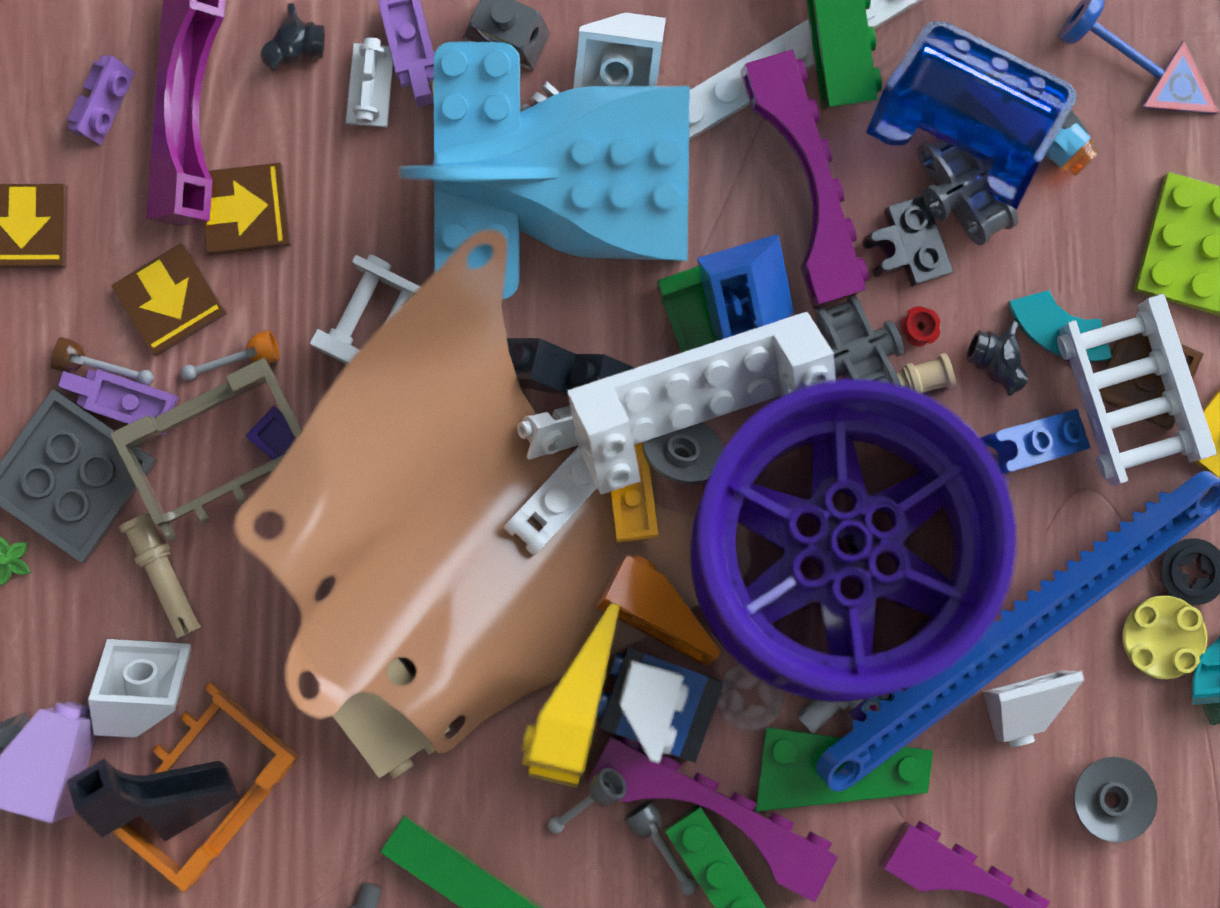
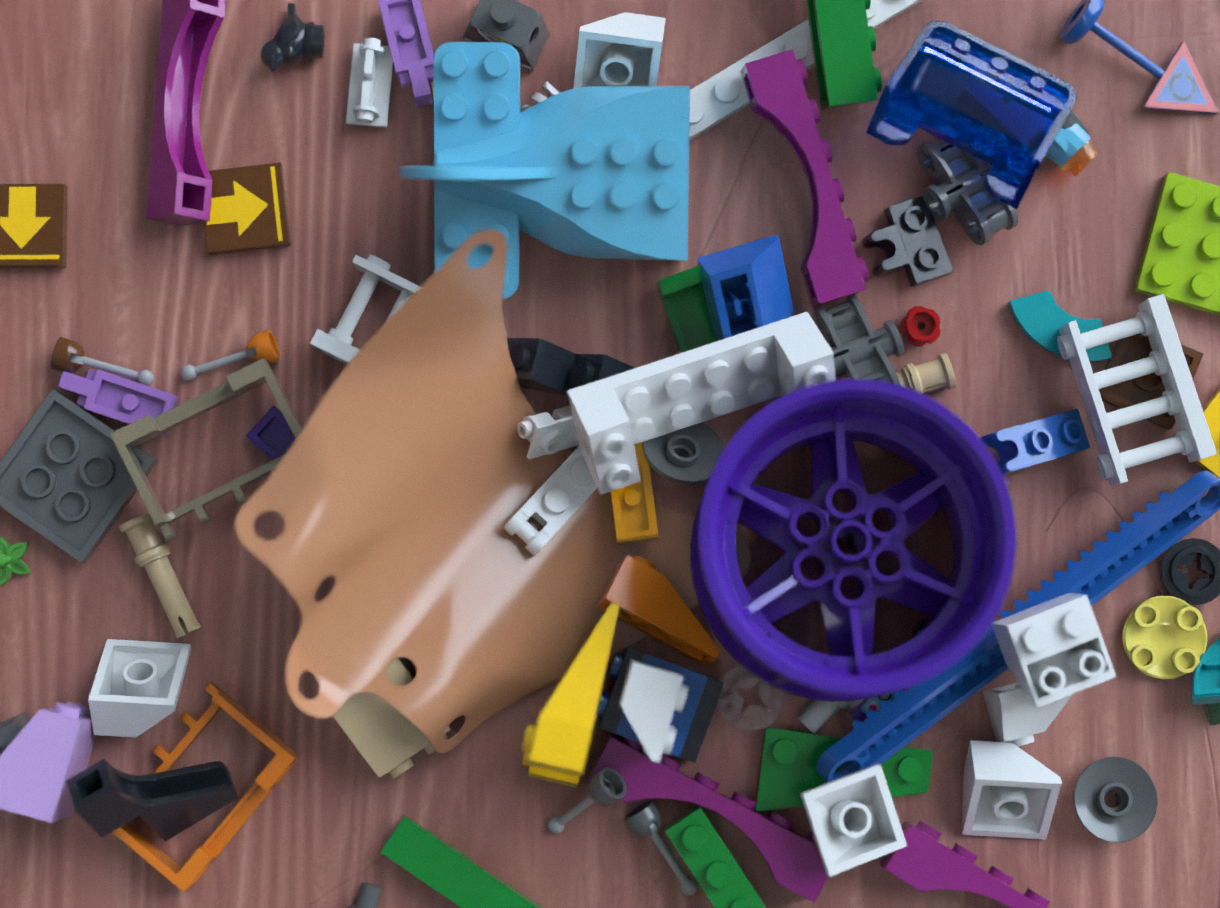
(108, 85): medium lavender hinge -> none
(168, 299): reddish brown tile -> none
(853, 819): none -> white slope
(999, 357): black animal -> none
(1007, 792): none -> white slope
(1054, 648): none -> white slope

